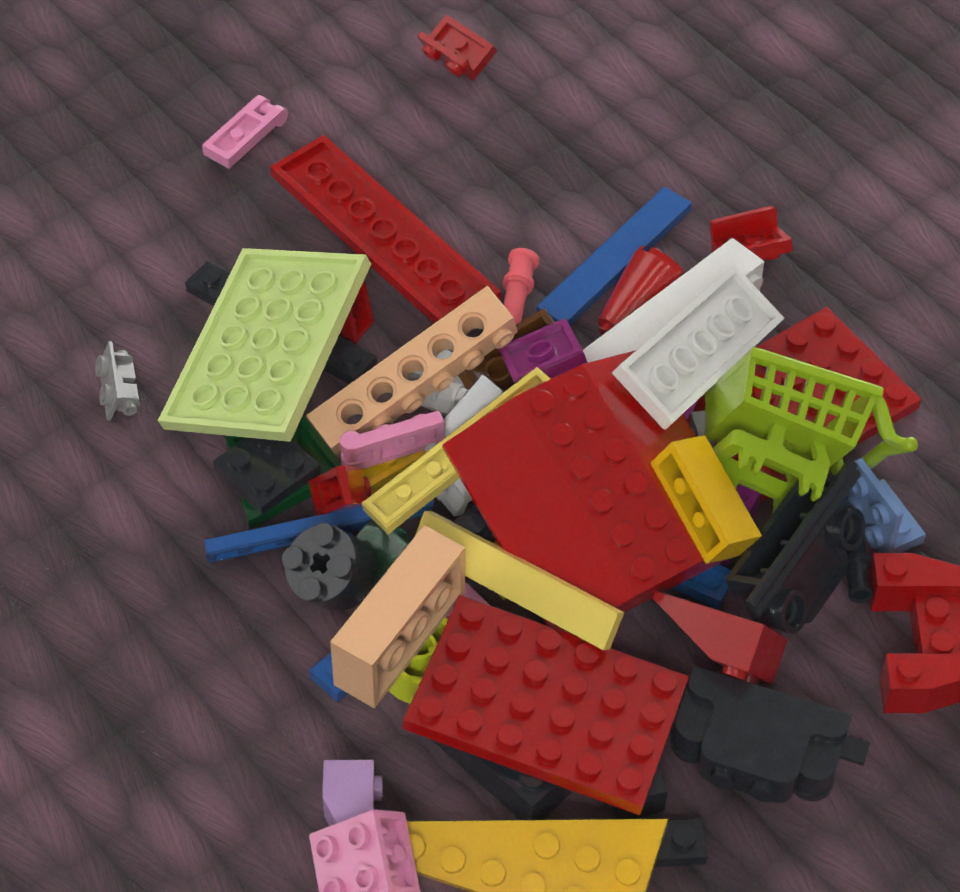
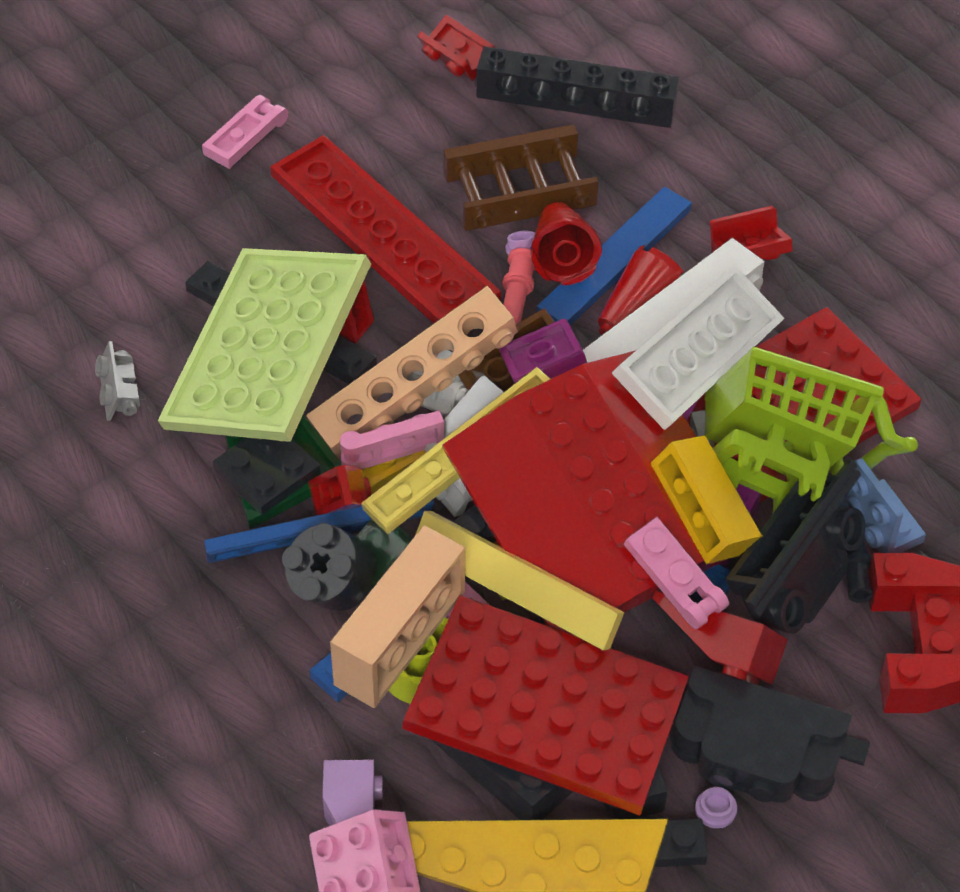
(513, 153): none -> reddish brown fence
(519, 239): none -> lavender plate
(564, 246): none -> red cone
(577, 87): none -> black brick
(675, 573): none -> bright pink plate
(716, 807): none -> lavender plate

